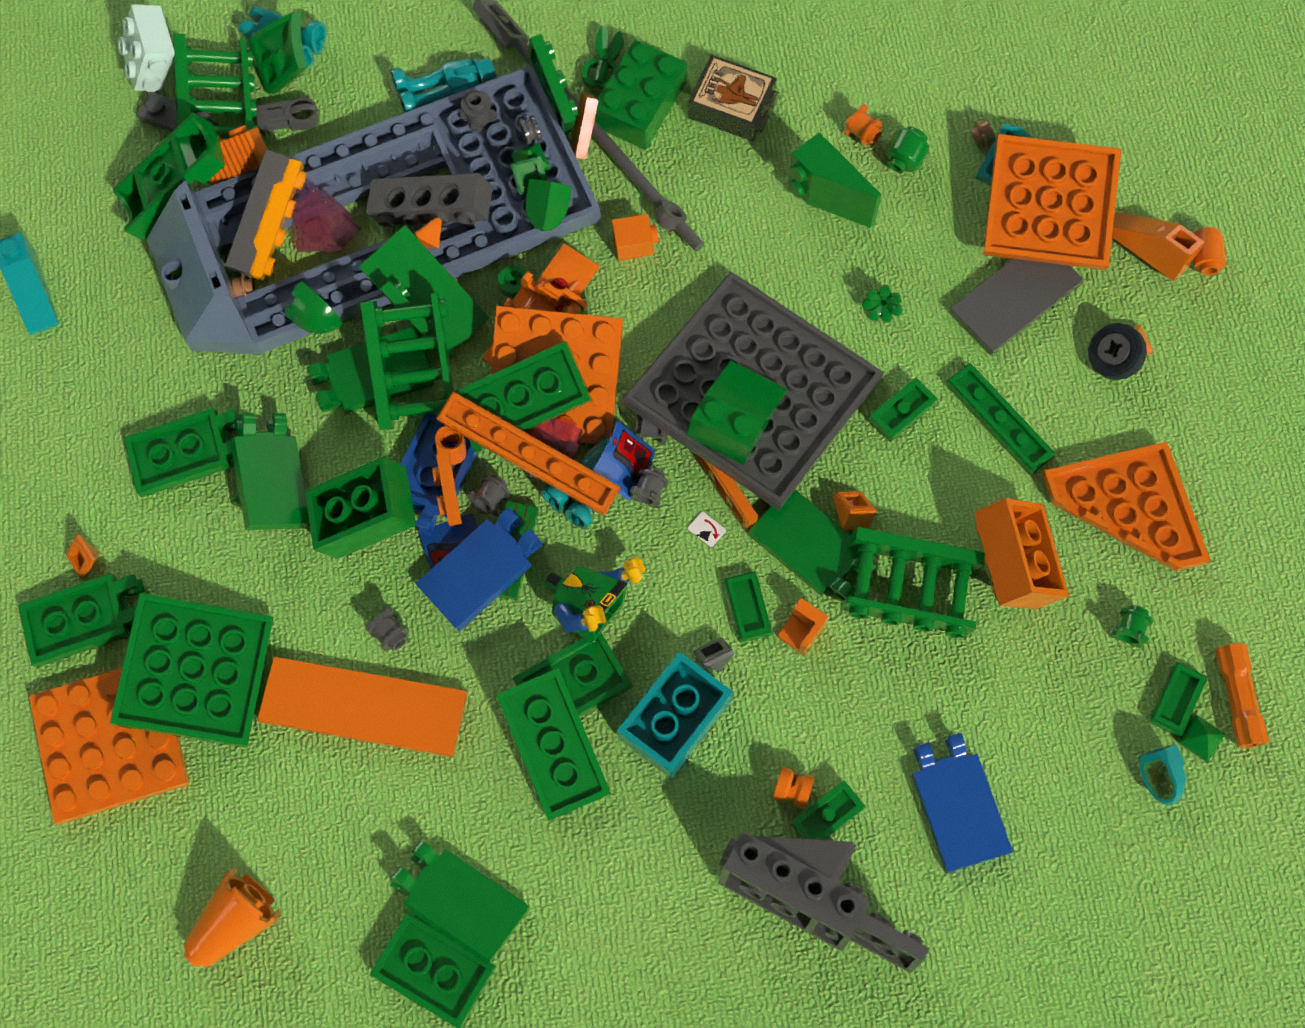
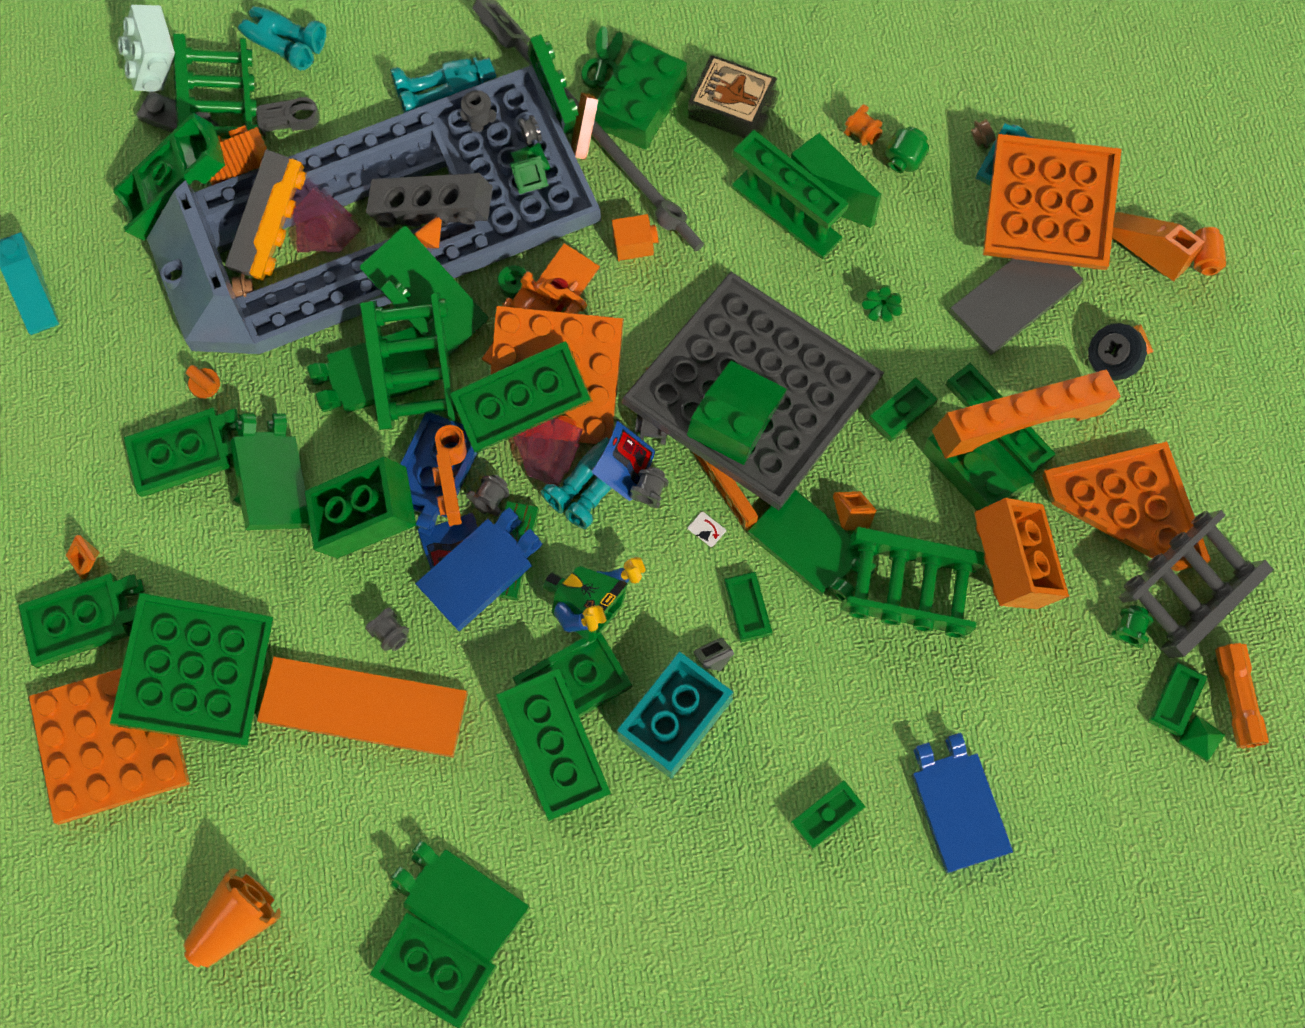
(202, 382): none -> orange plate
(279, 52): green plate -> none
(311, 311): green brick -> none
(528, 453): orange tile -> none
(547, 203): green brick -> none
(789, 194): none -> green fence
(793, 788): orange wheel -> none
(802, 887): dark grey wedge -> none
(803, 626): orange panel -> none
(981, 423): none -> orange arch
(982, 474): none -> green slope
(1164, 773): teal rock -> none
(1225, 594): none -> dark grey fence

